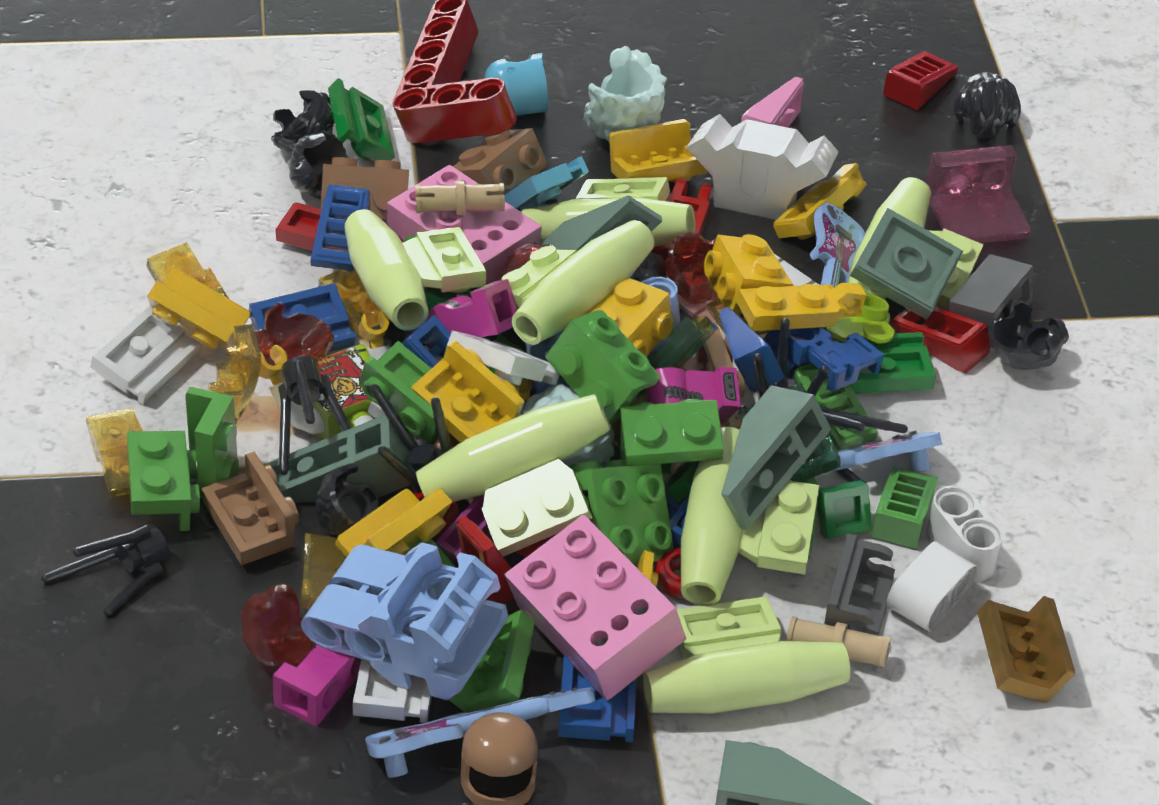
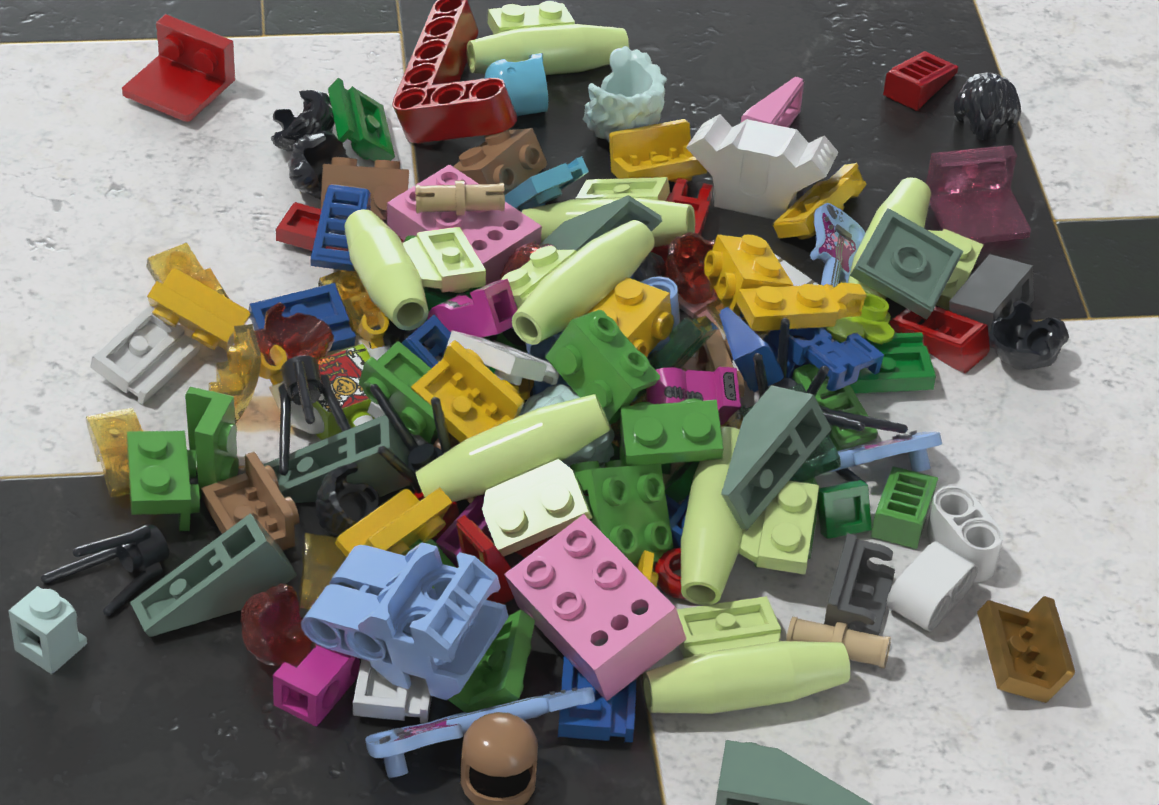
(51, 620): none -> light aqua brick
(187, 72): none -> red bracket
(215, 579): none -> sand green slope
(544, 30): none -> yellowish green plate

